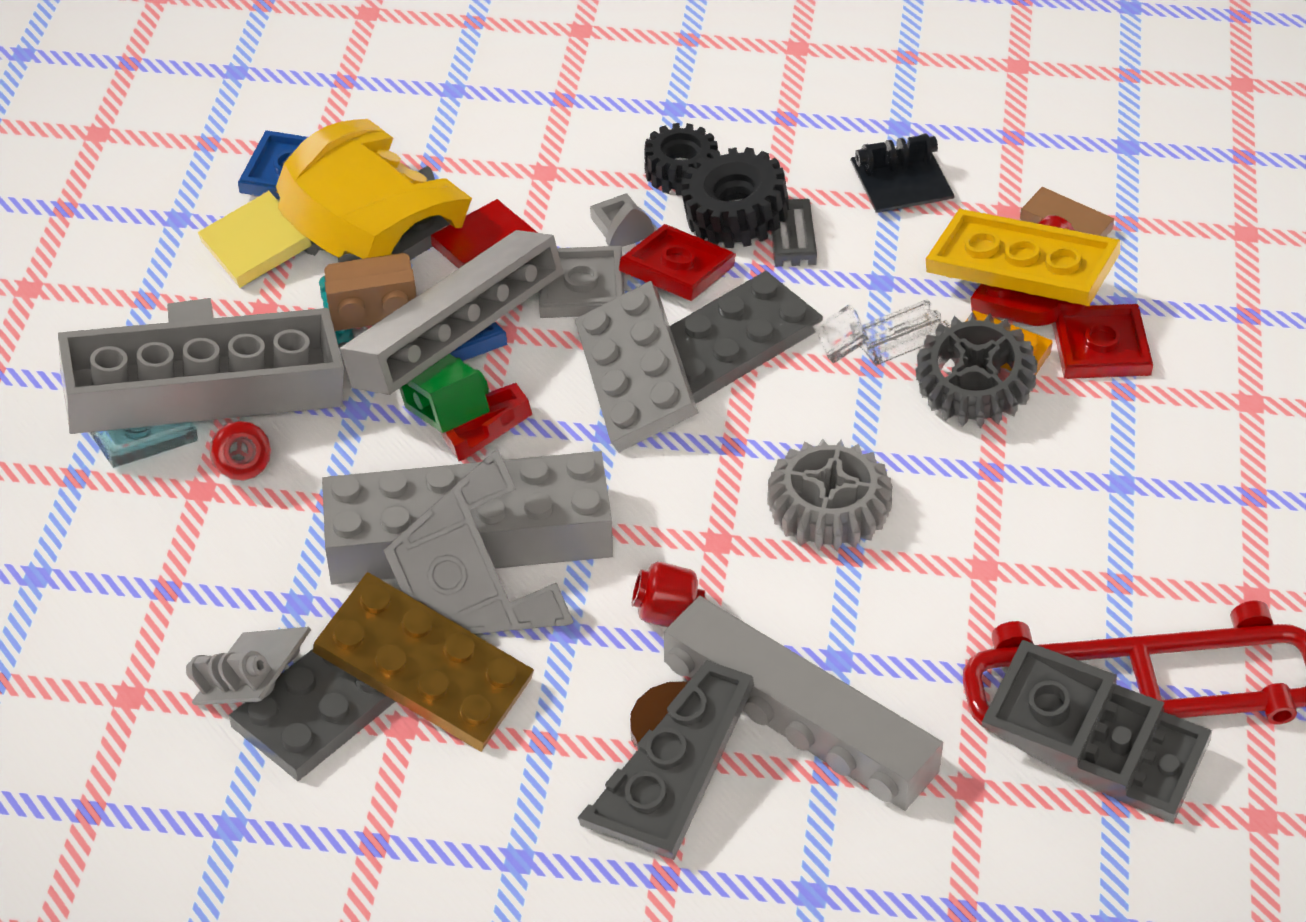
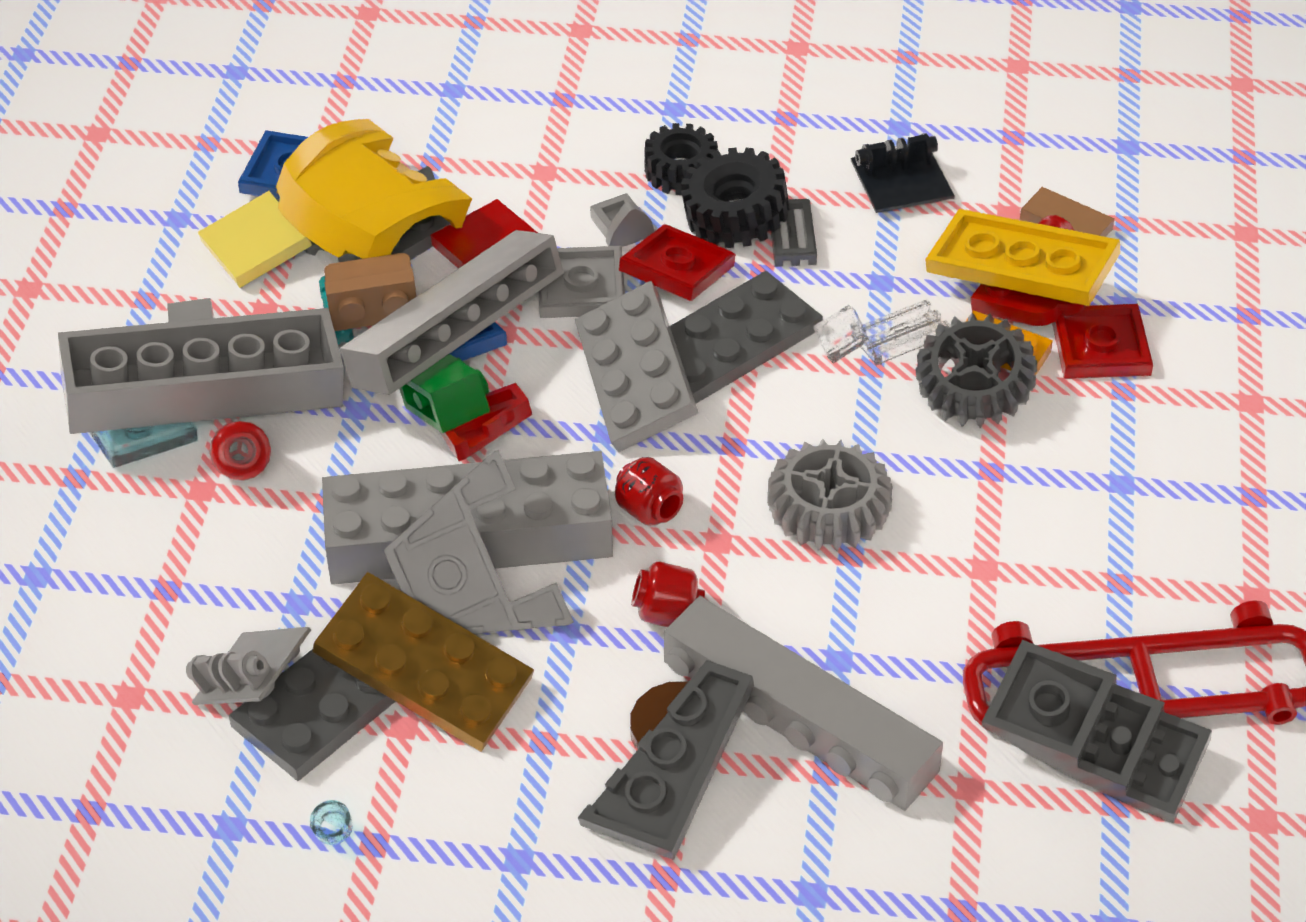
(336, 814): none -> clear light blue hinge
(649, 491): none -> red head

